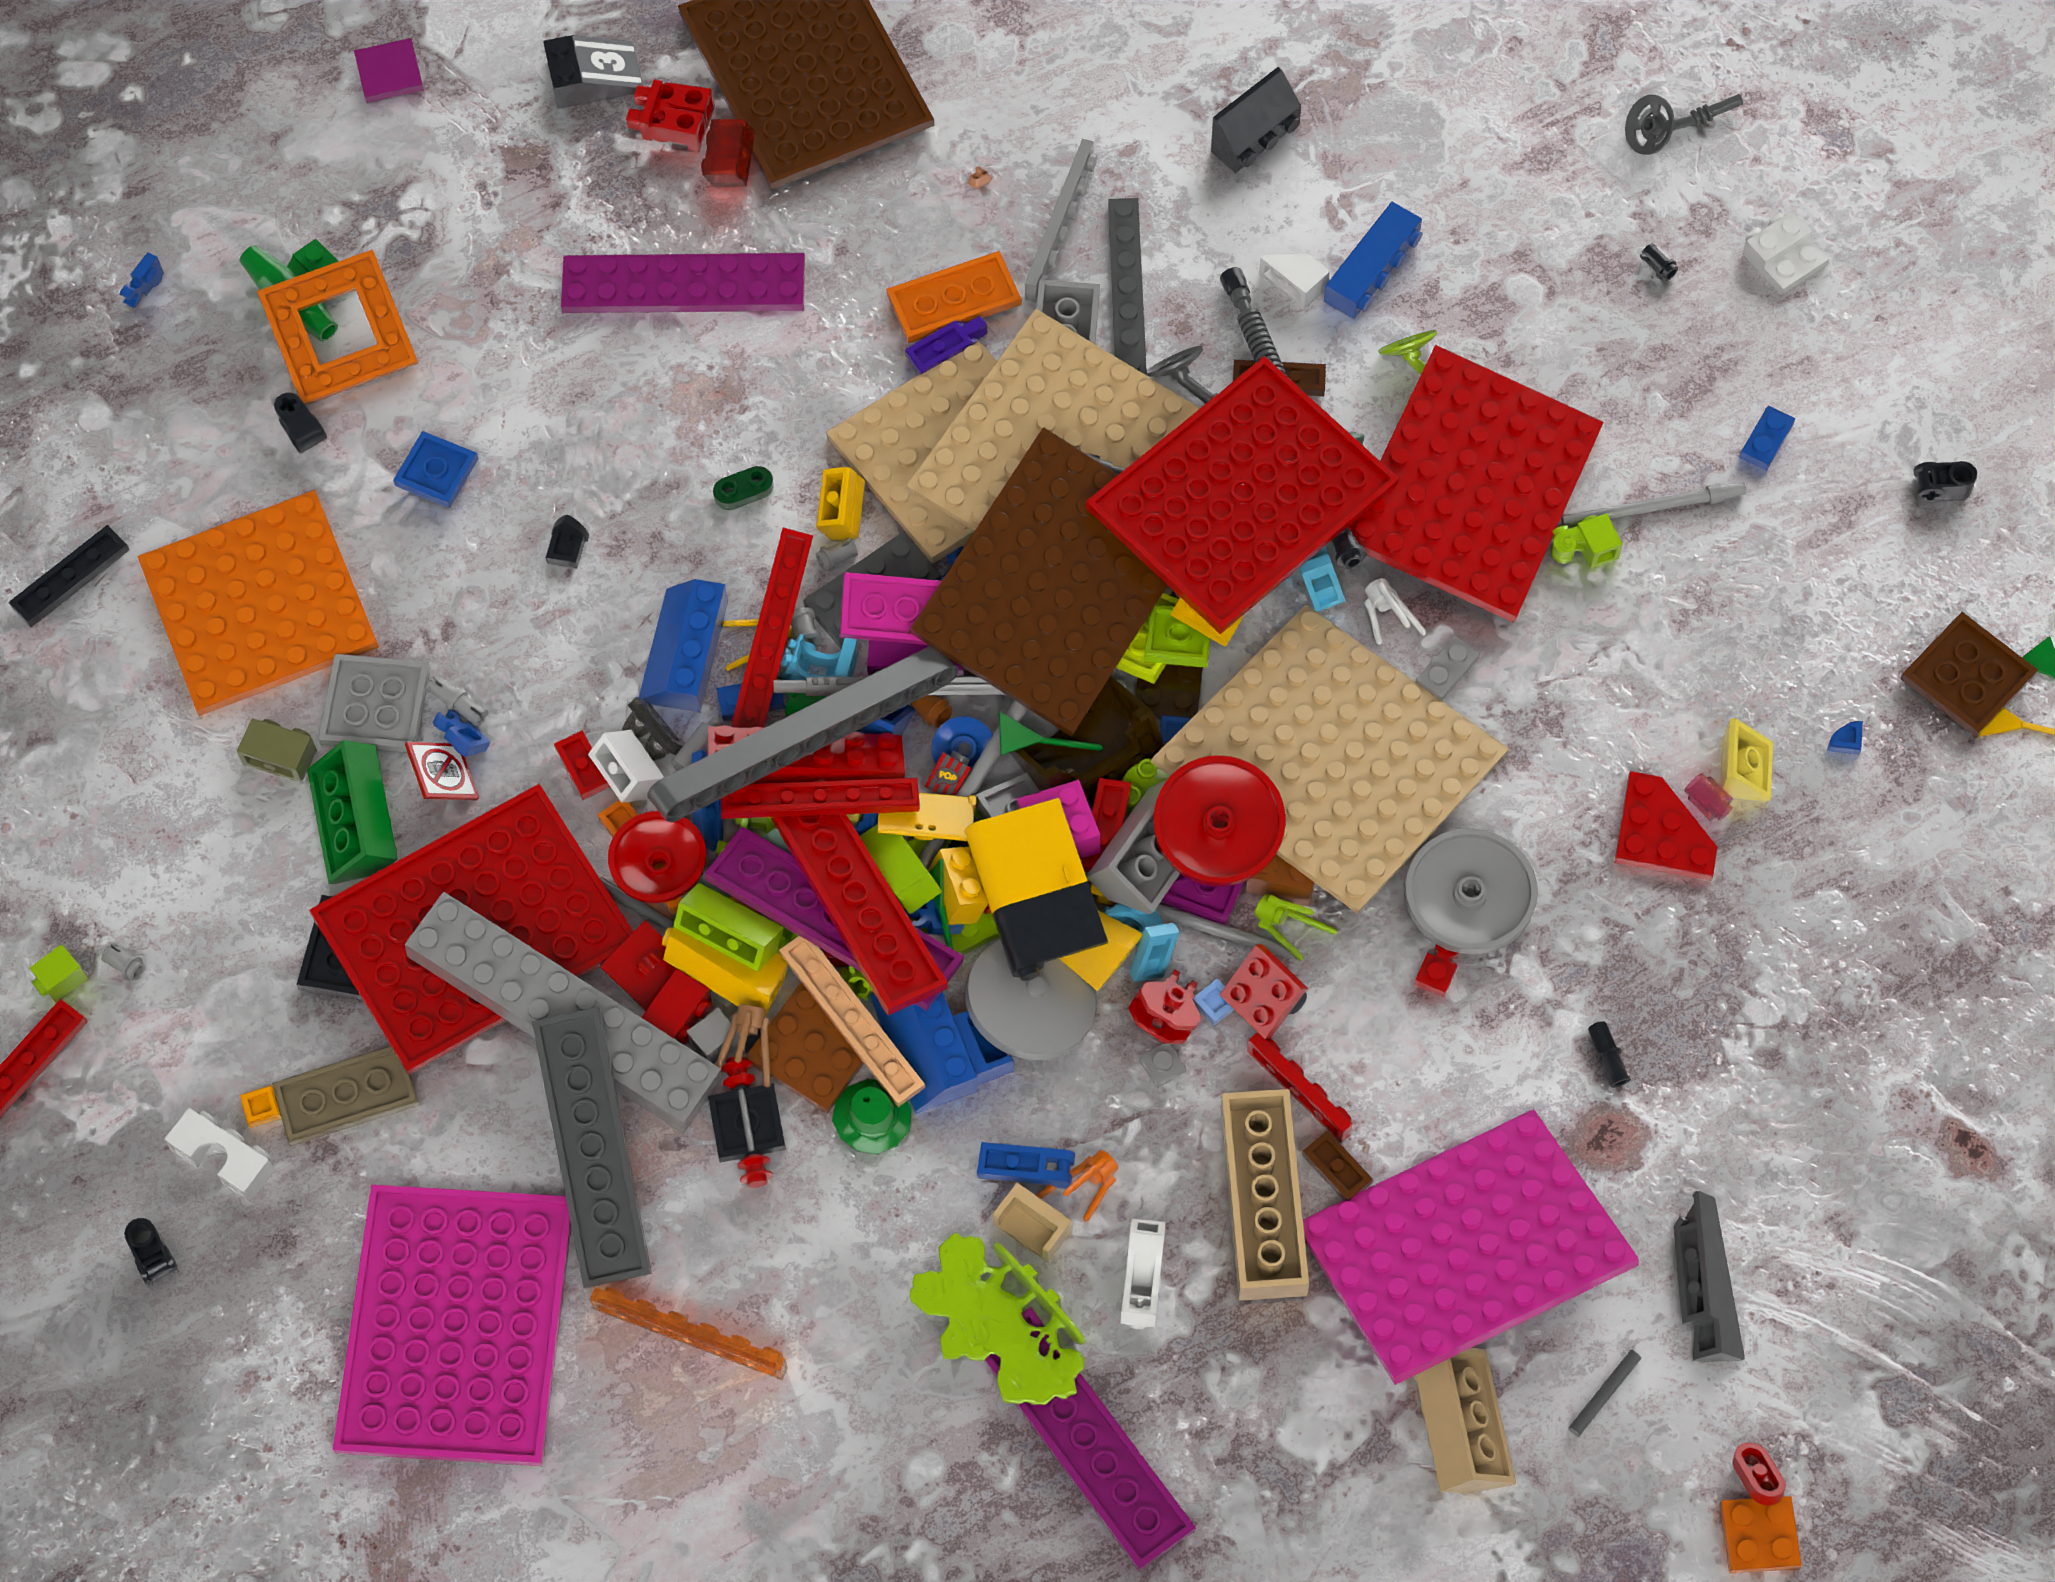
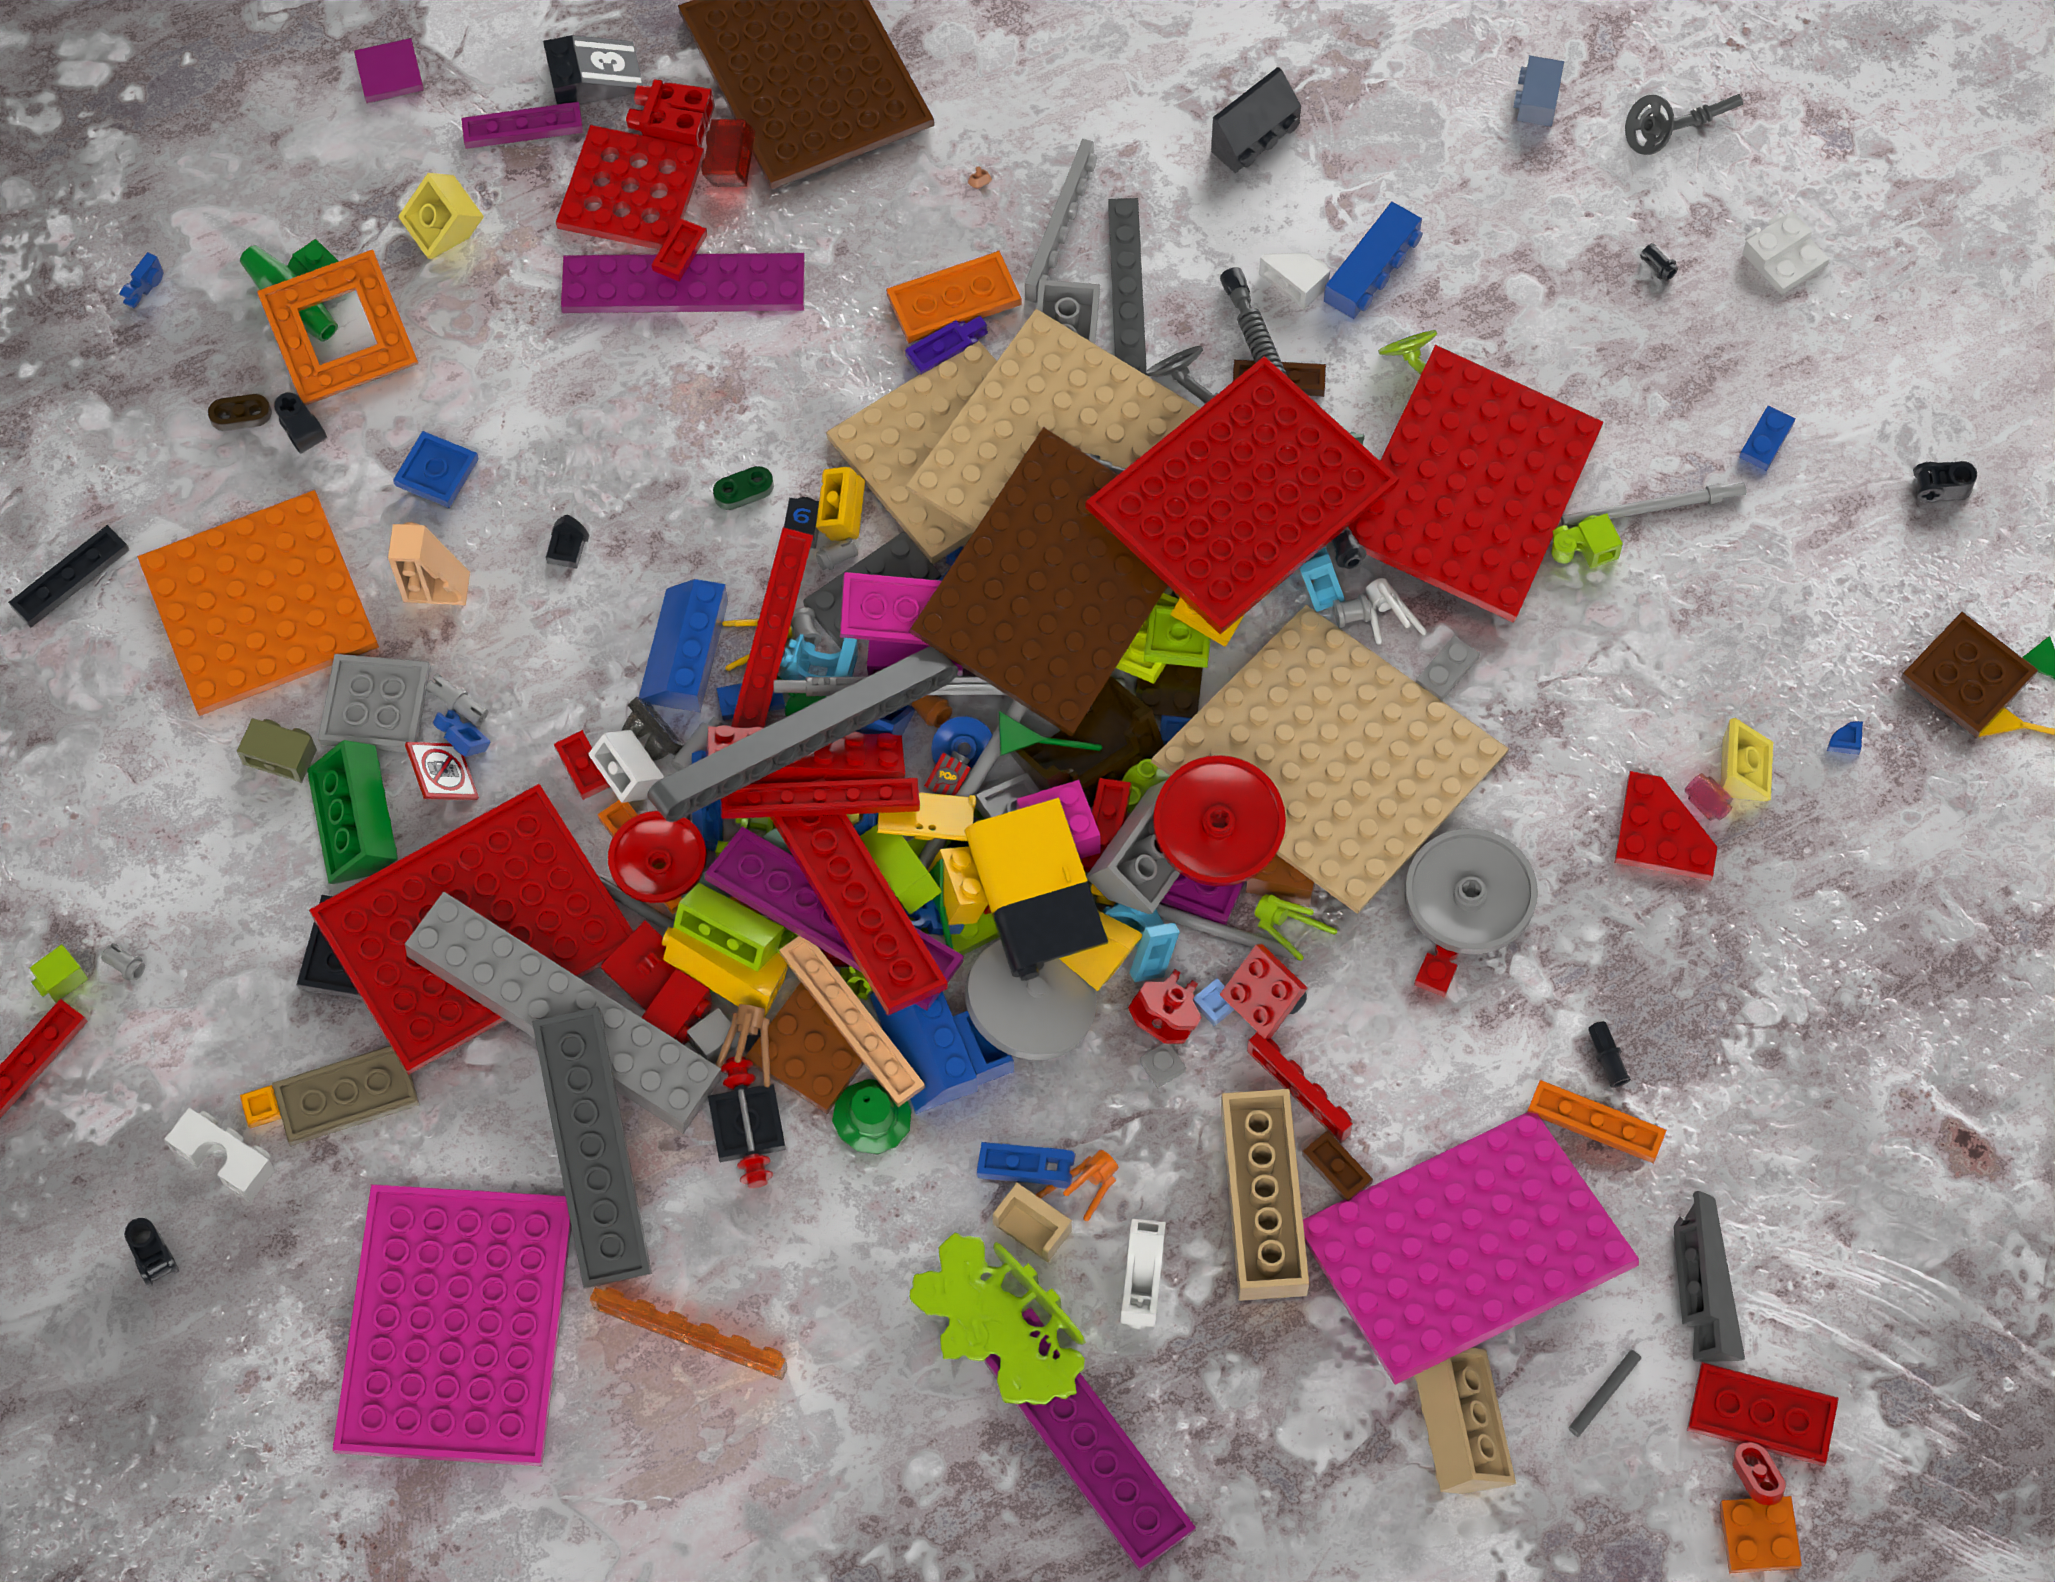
(240, 412): none -> dark brown plate
(425, 567): none -> light nougat wedge
(440, 214): none -> light yellow slope
(522, 125): none -> magenta plate
(629, 148): none -> red piece
(679, 249): none -> red plate
(802, 517): none -> black brick
(1351, 610): none -> light grey bush
(1540, 90): none -> sand blue brick
(1597, 1121): none -> orange plate
(1763, 1412): none -> red tile

